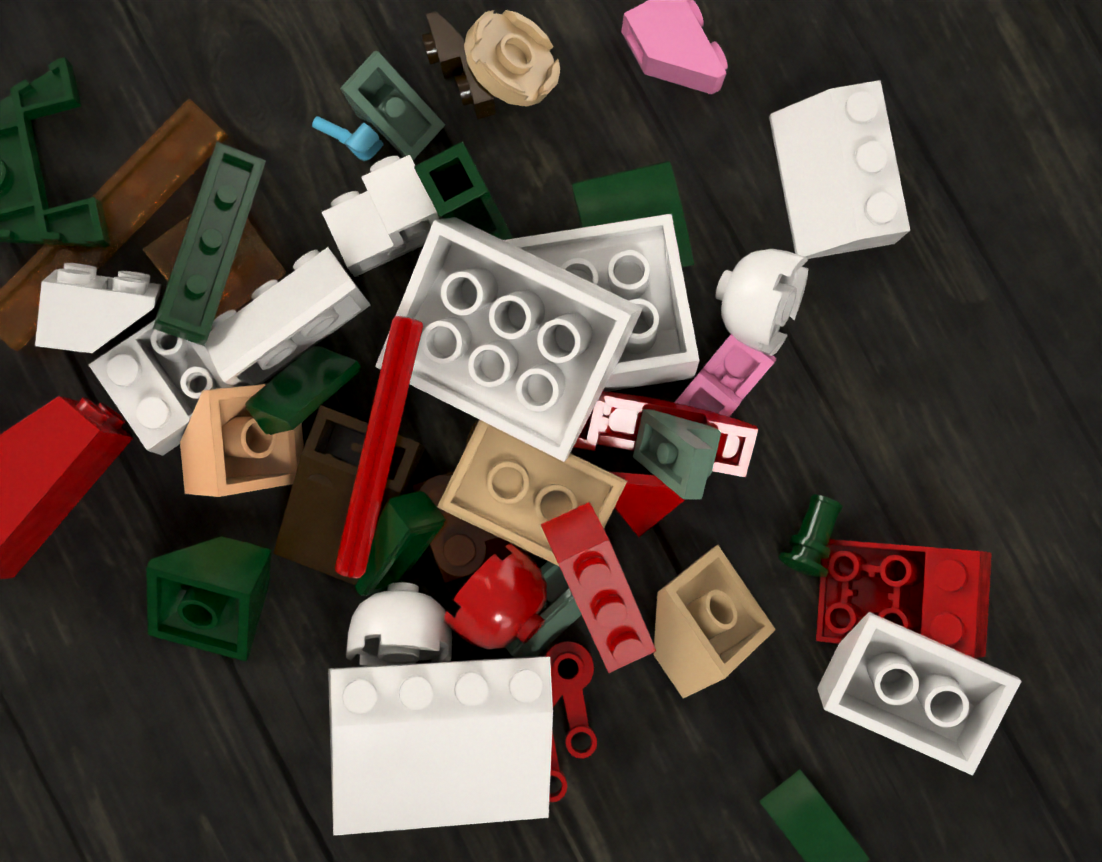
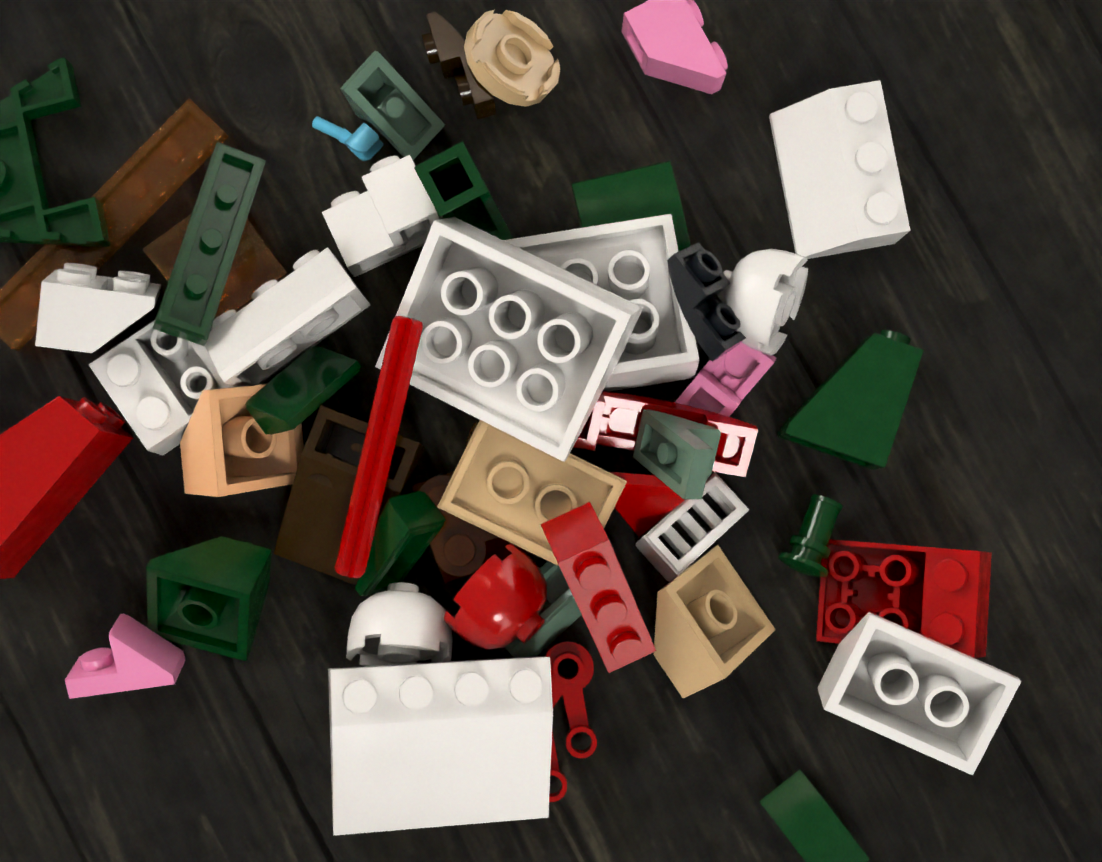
(136, 662): none -> bright pink slope
(660, 555): none -> white slope
(696, 283): none -> black slope
(859, 403): none -> dark green slope

